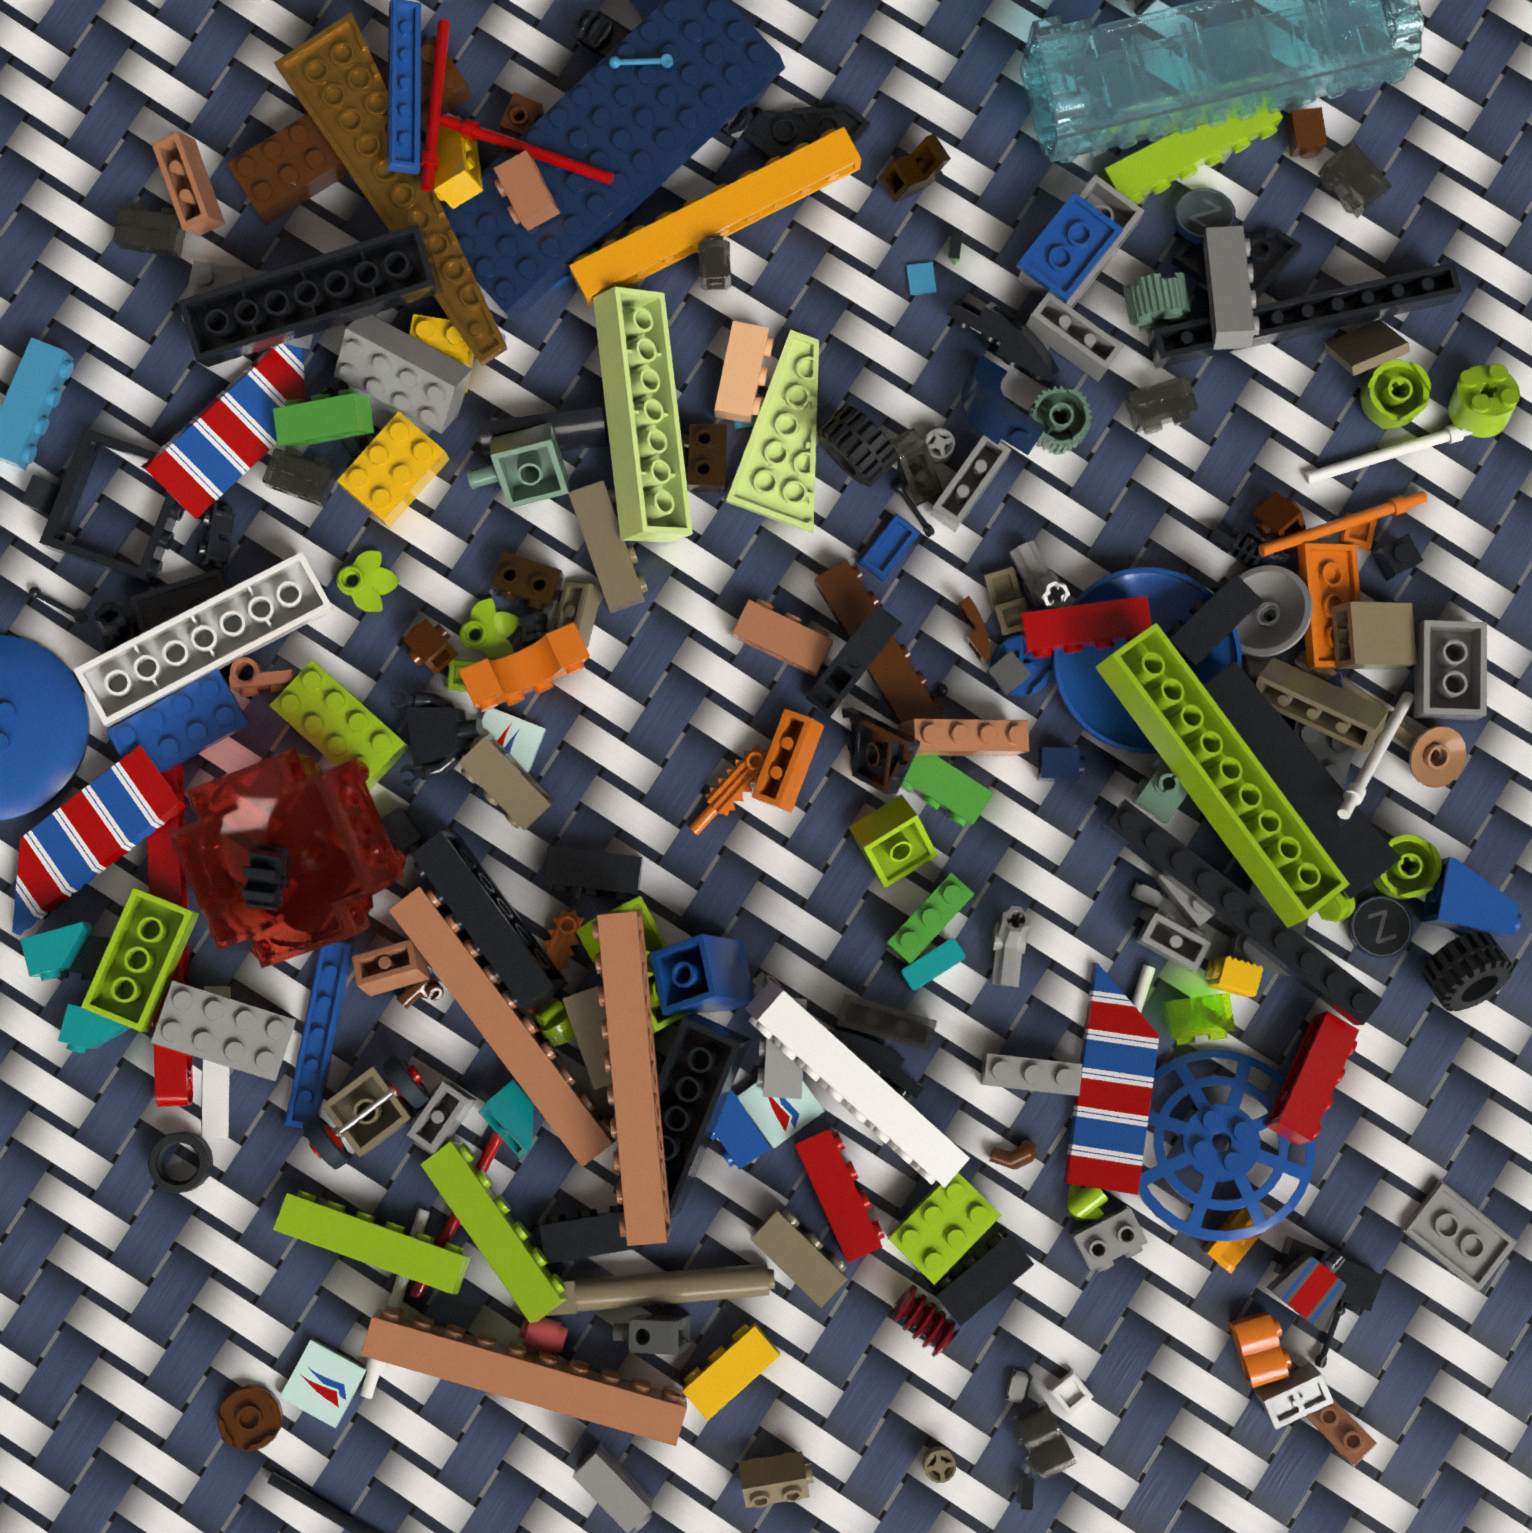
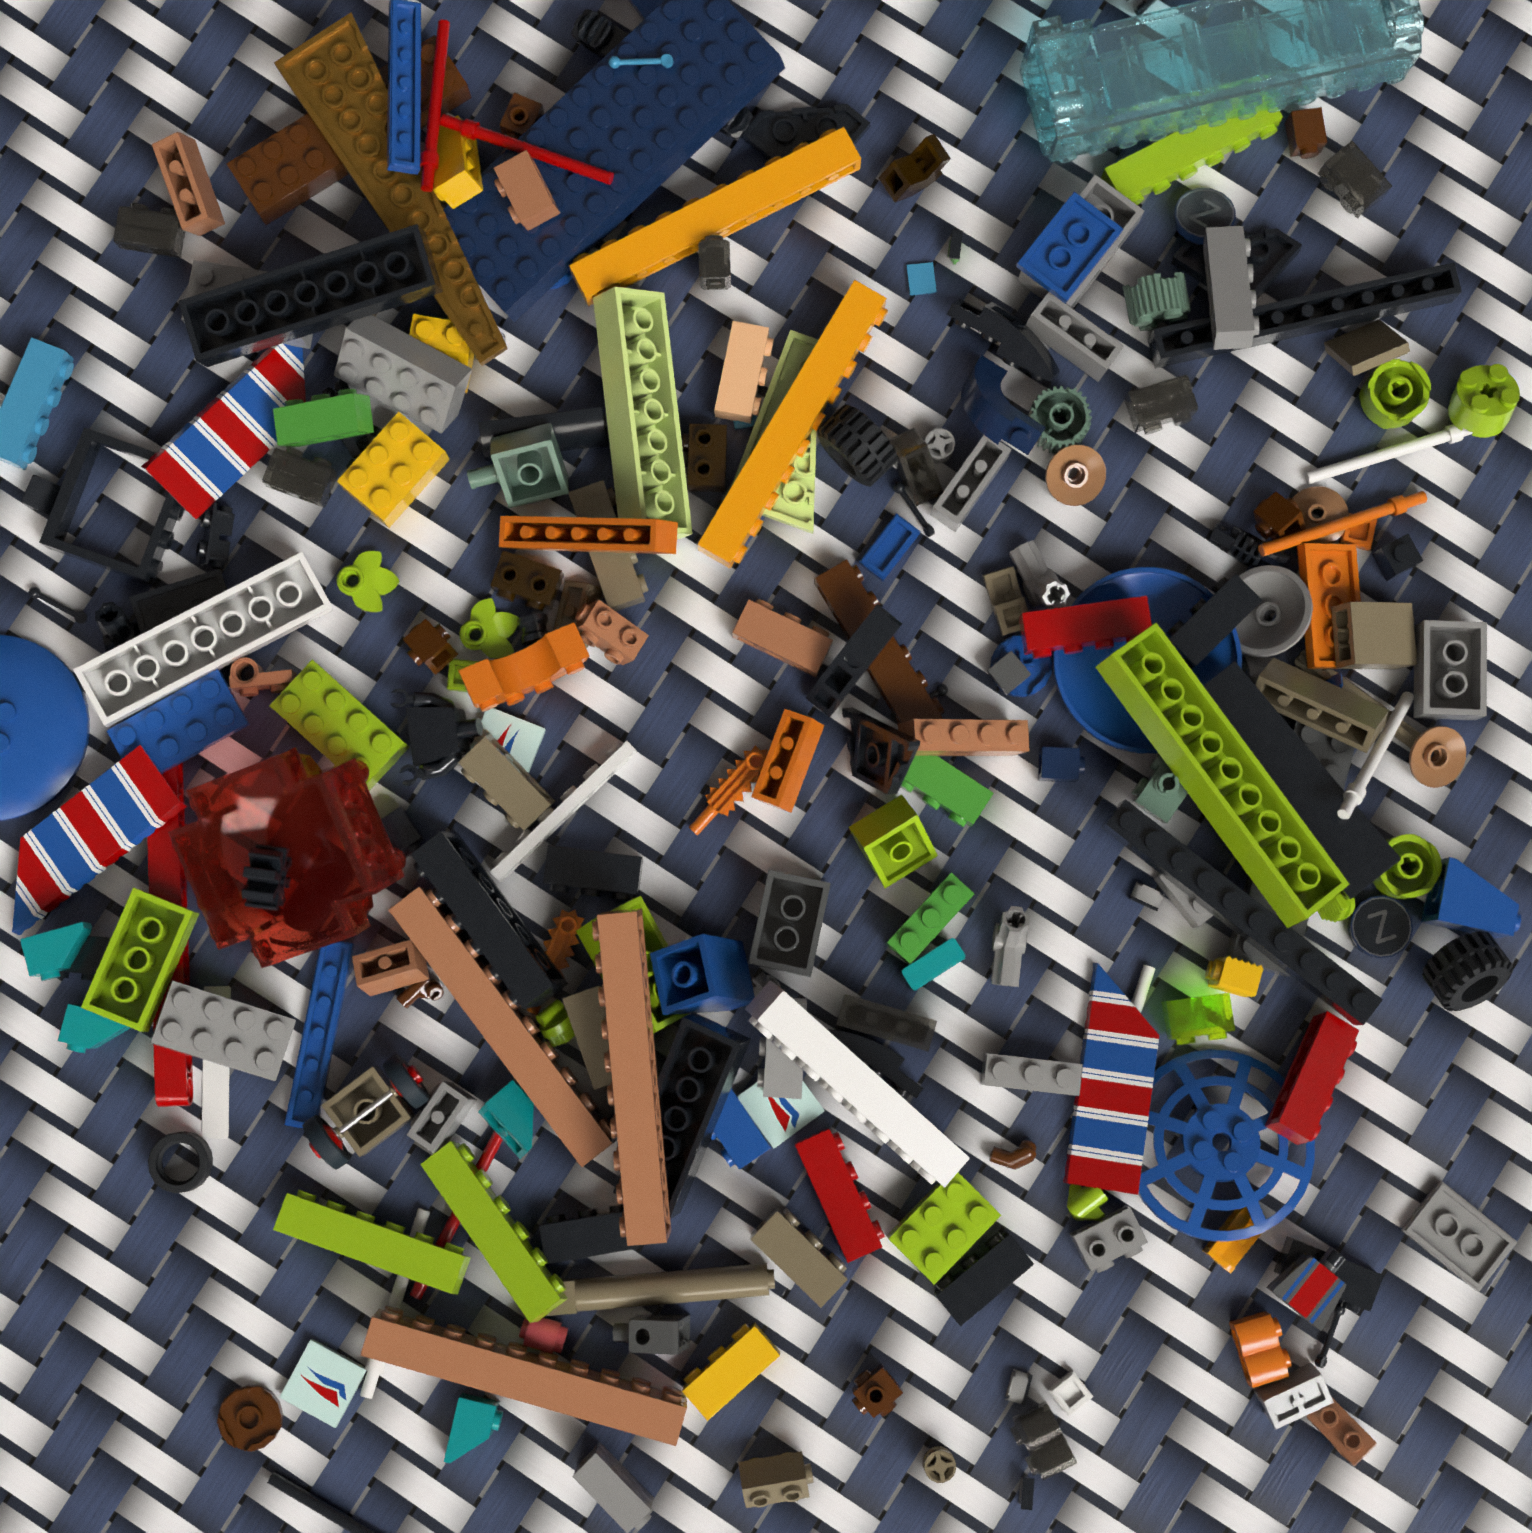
(472, 1424): none -> teal slope
(553, 819): none -> white plate
(588, 534): none -> orange brick
(609, 632): none -> nougat brick
(789, 923): none -> dark grey brick
(792, 424): none -> light orange brick
(879, 1380): none -> reddish brown brick
(923, 1320): dark red piece -> none
(978, 638): reddish brown slope -> none
(1086, 483): none -> medium nougat dish
(1173, 941): light grey brick -> none
(1328, 502): none -> medium nougat dish

